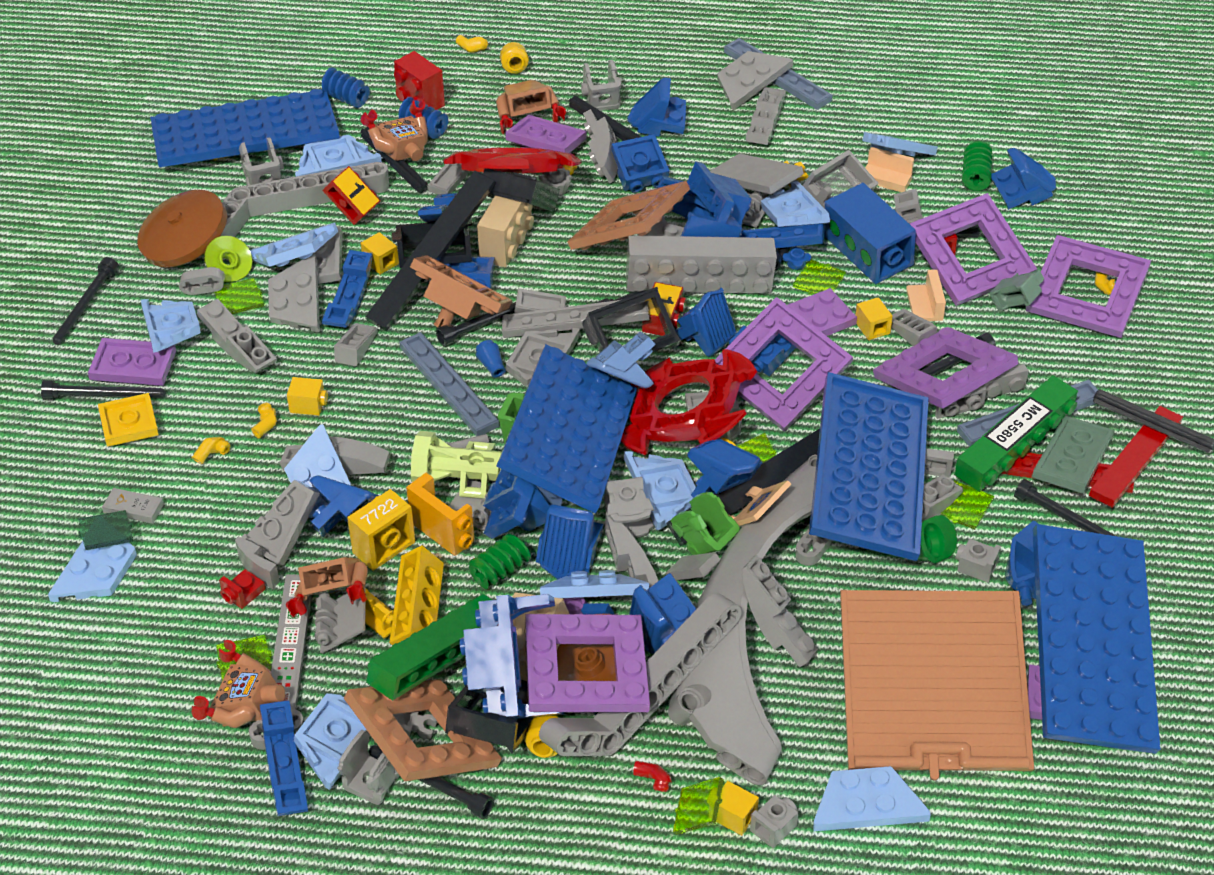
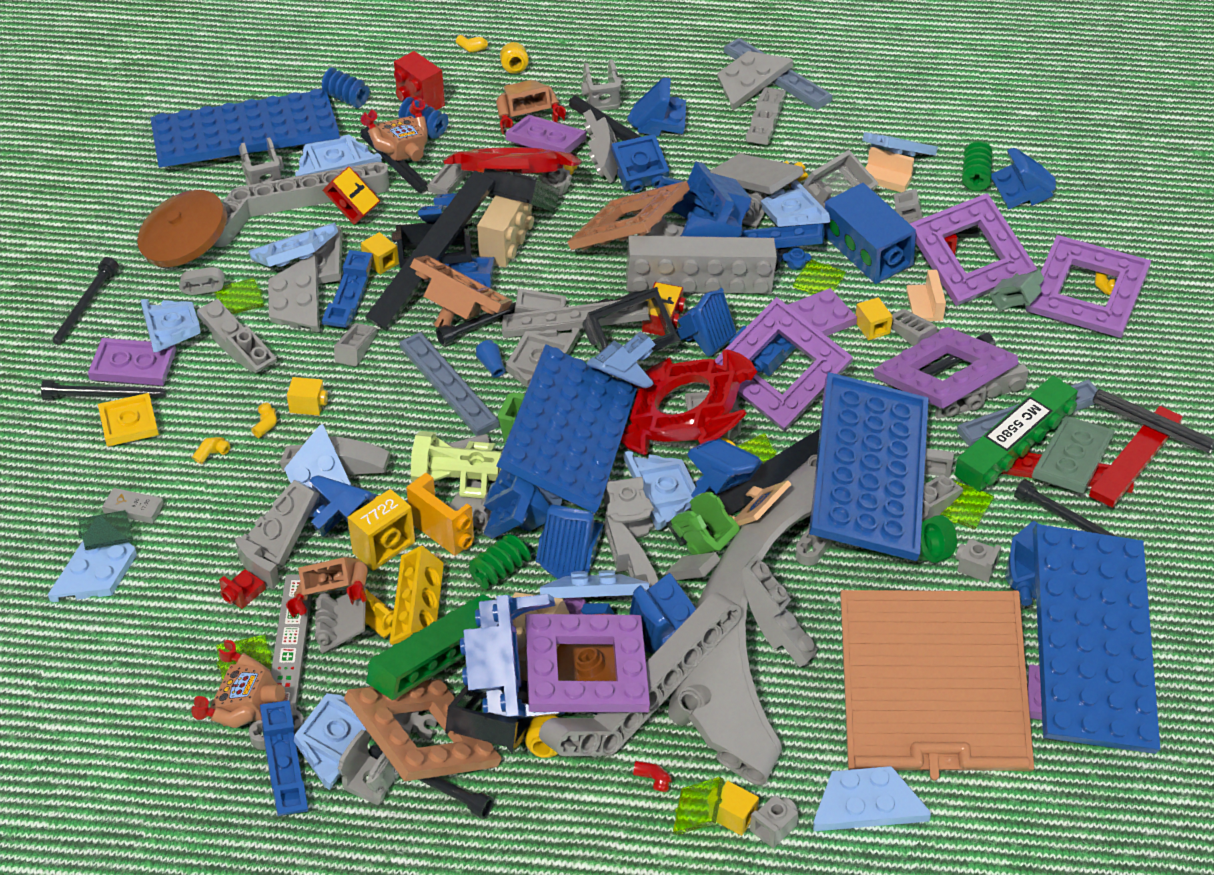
(233, 250): lime dish -> none

